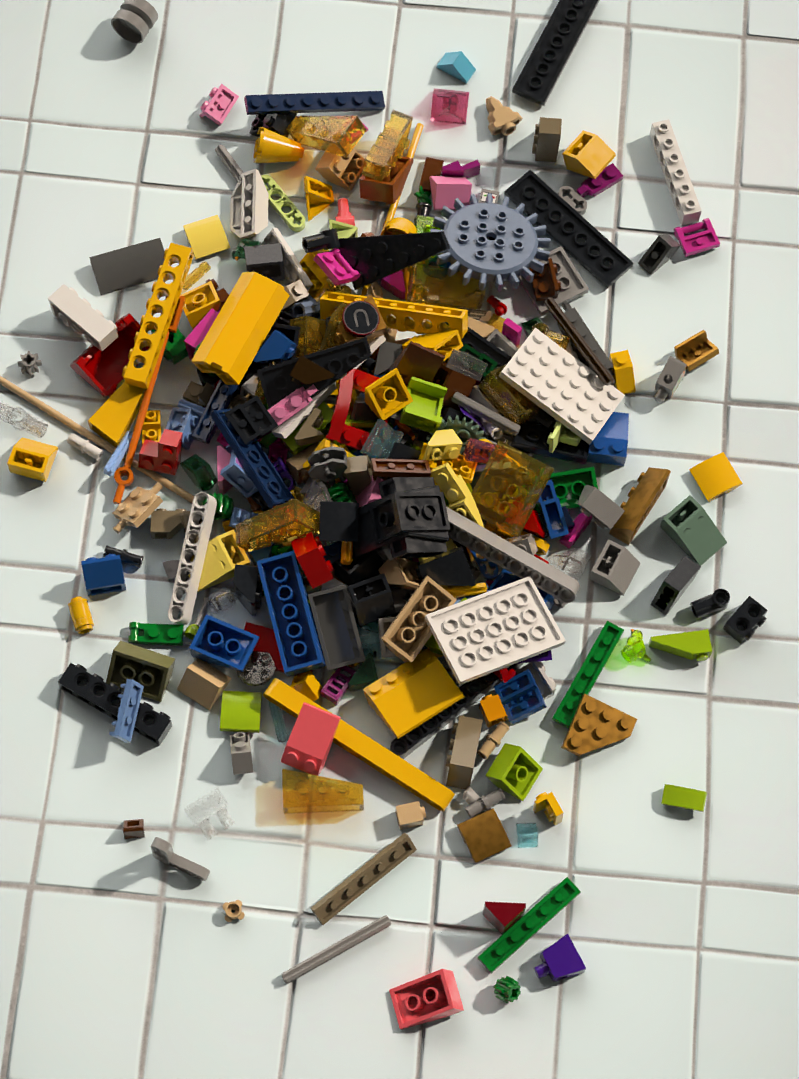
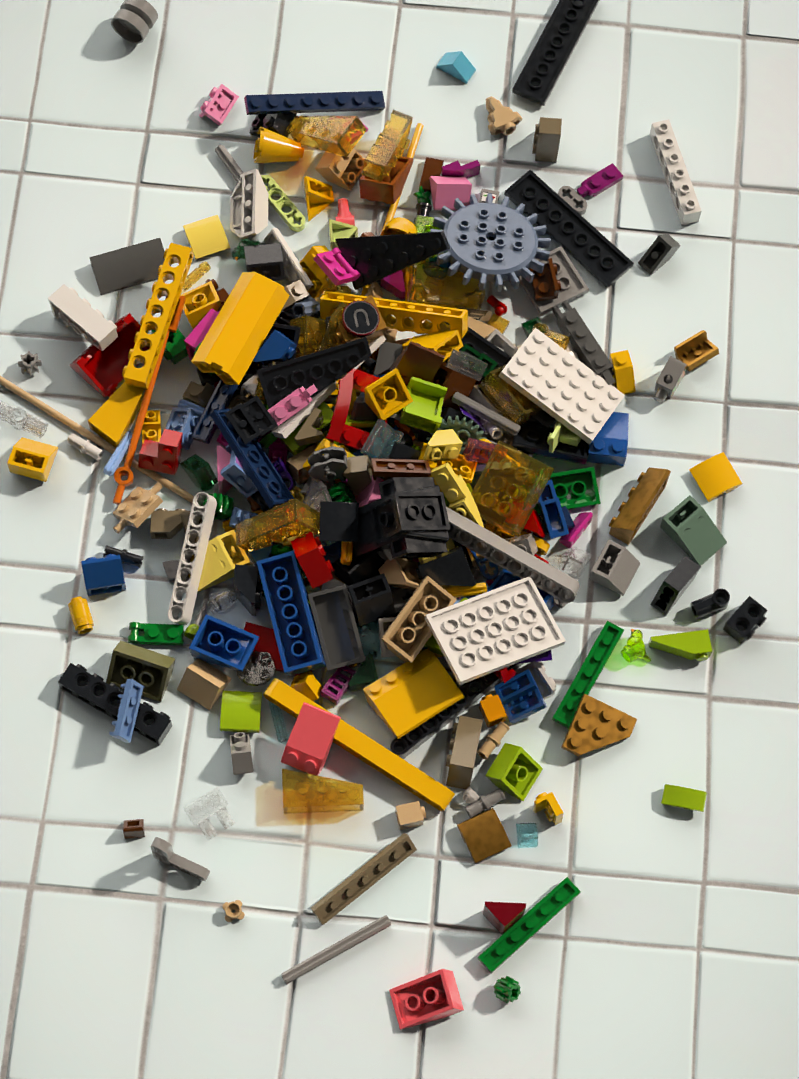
(308, 372): dark brown slope -> none
(325, 240): black piece -> none
(449, 106): clear pink slope -> none
(512, 331): dark pink plate -> none
(560, 961): dark purple torso -> none
(578, 341): dark brown axle -> none
(588, 155): yellow slope -> none
(599, 506): light grey slope -> none
(697, 242): dark pink plate -> none

